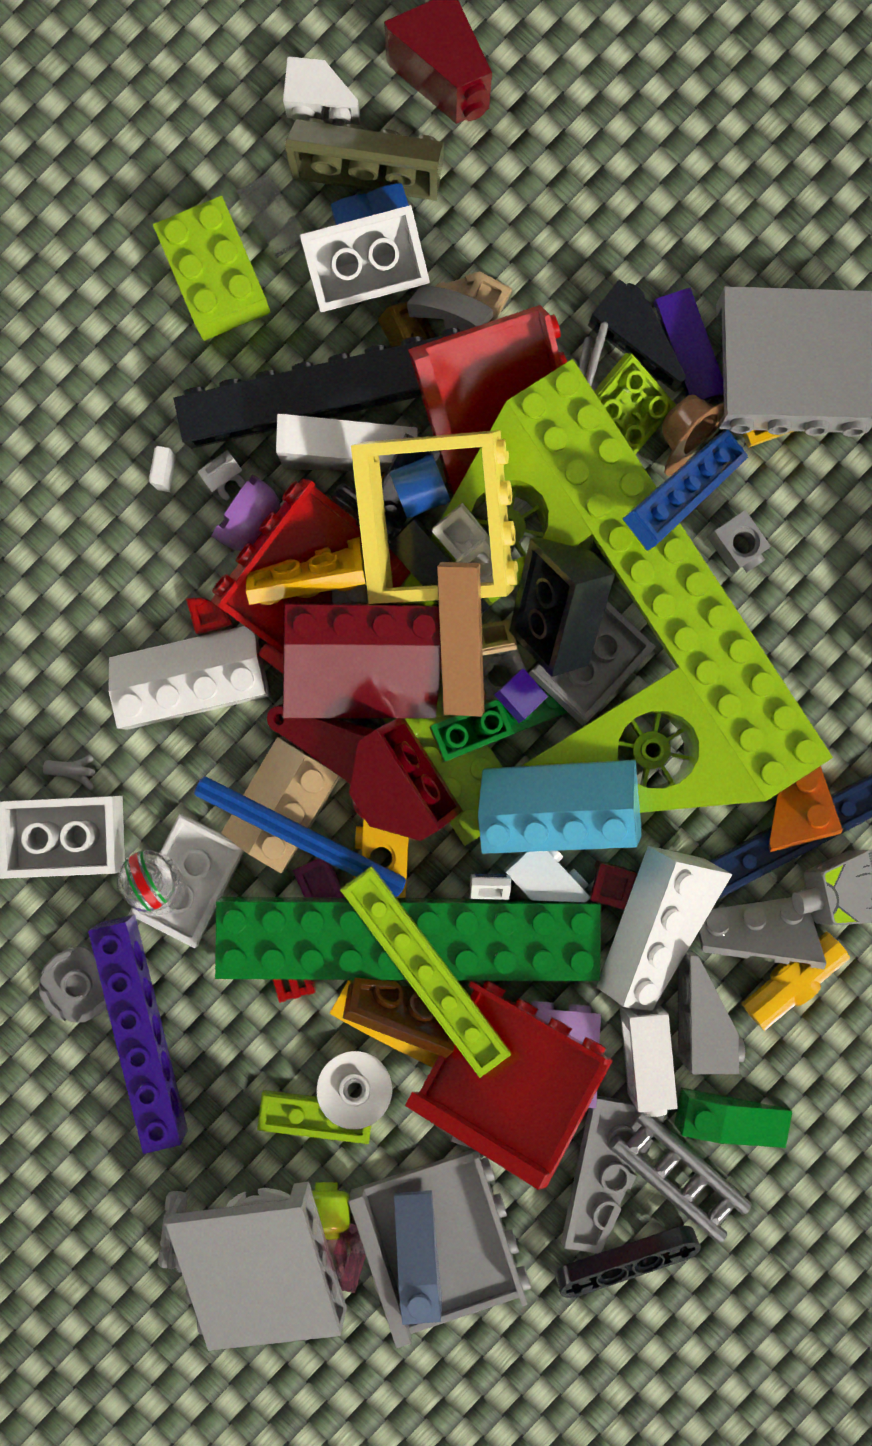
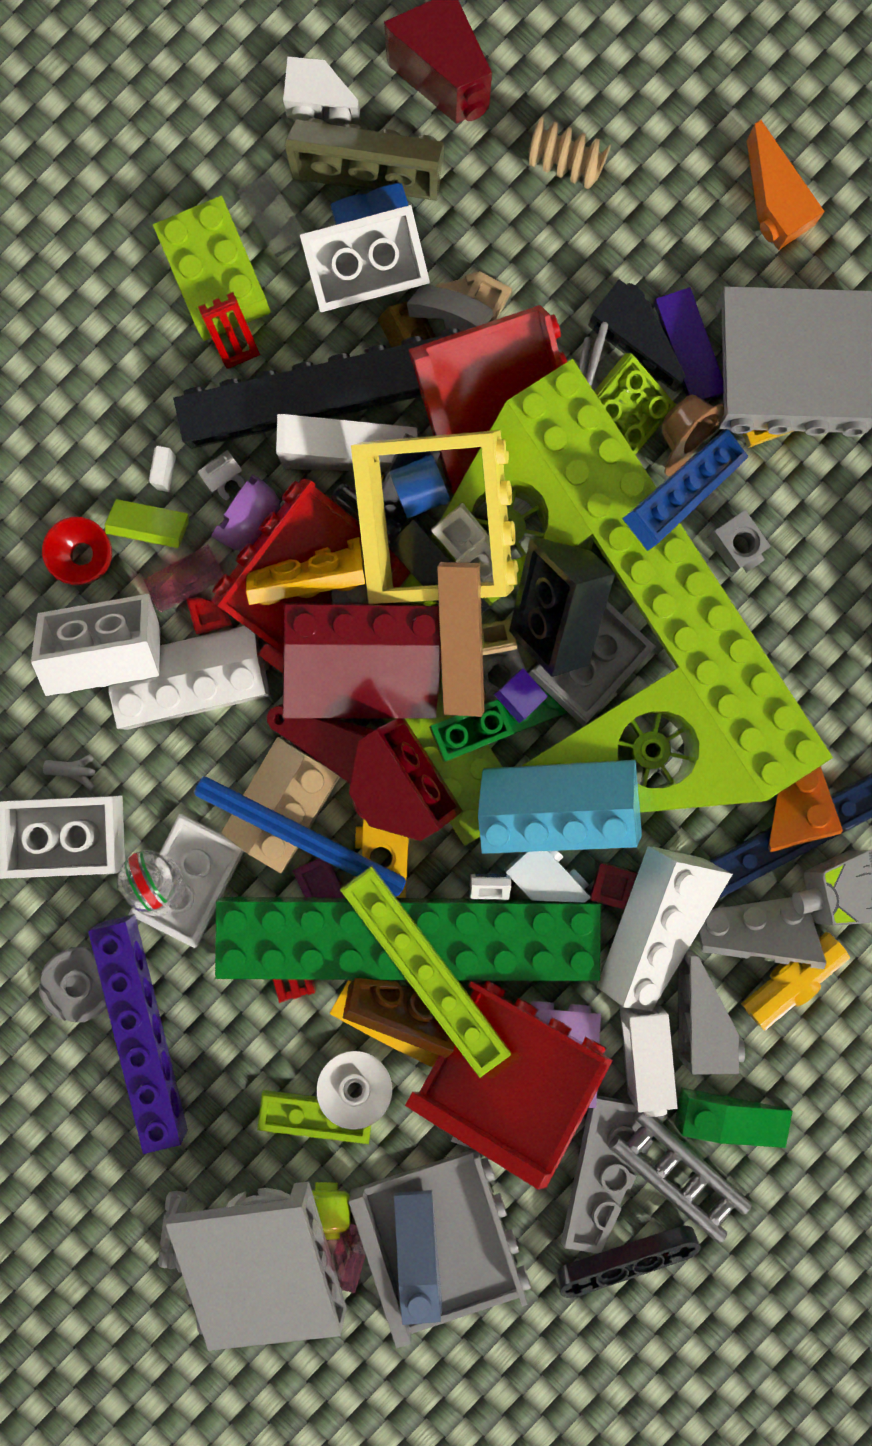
(59, 548): none -> red piece
(96, 645): none -> white brick
(147, 523): none -> lime tile
(184, 578): none -> clear pink slope
(220, 309): none -> red tile
(567, 153): none -> tan piece
(781, 196): none -> orange slope

